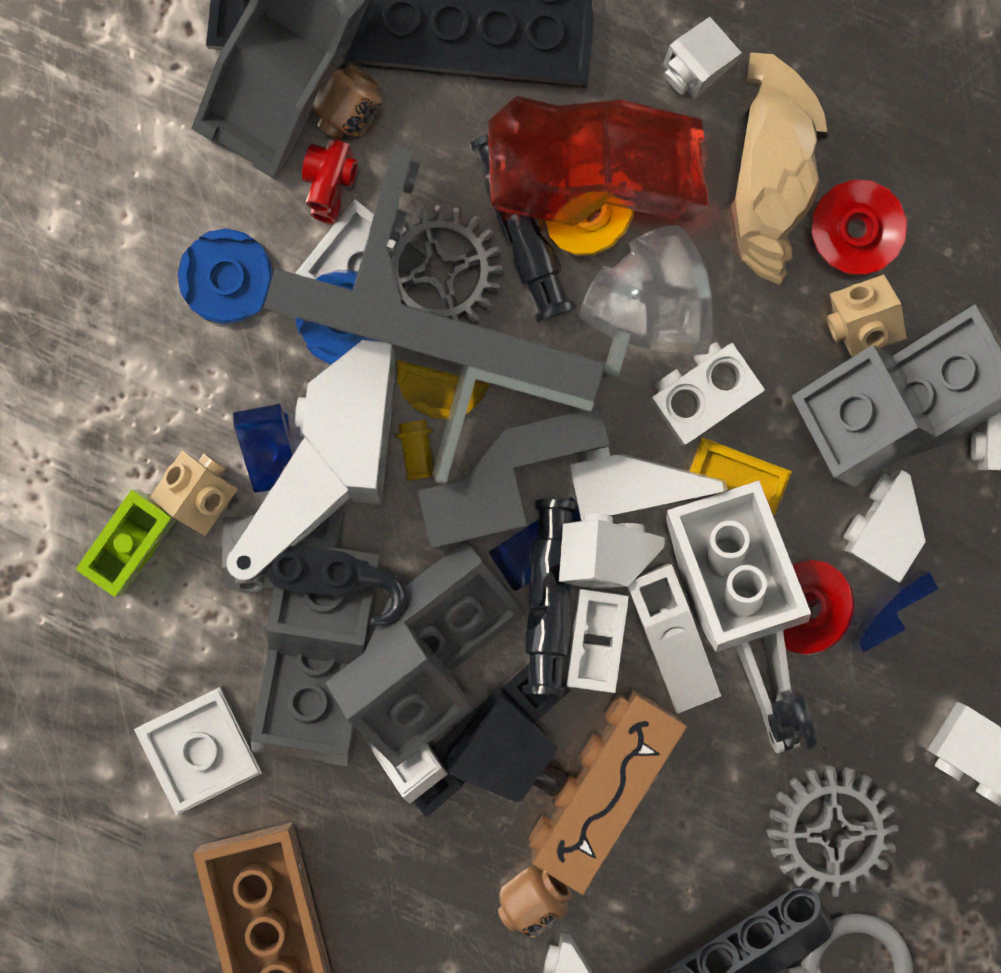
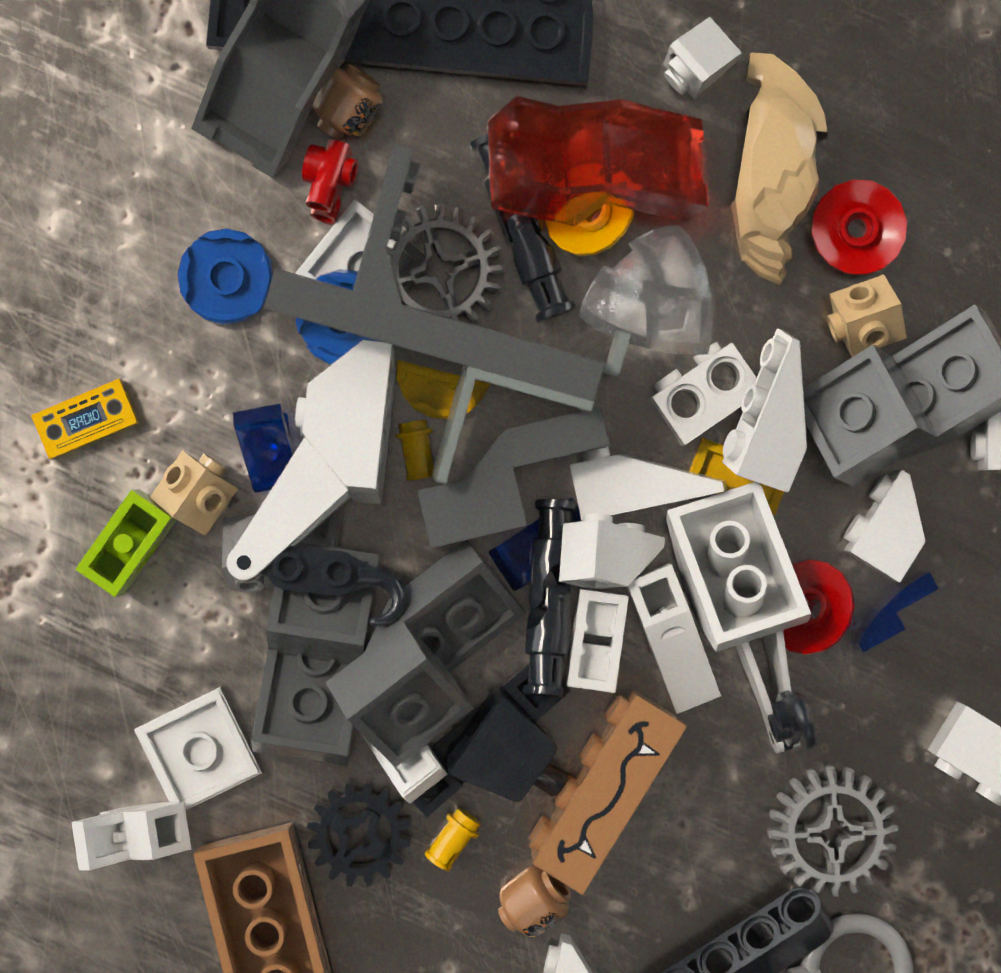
(85, 419): none -> yellow tile
(131, 834): none -> white brick
(378, 846): none -> black gear
(453, 838): none -> yellow pin
(772, 425): none -> white slope

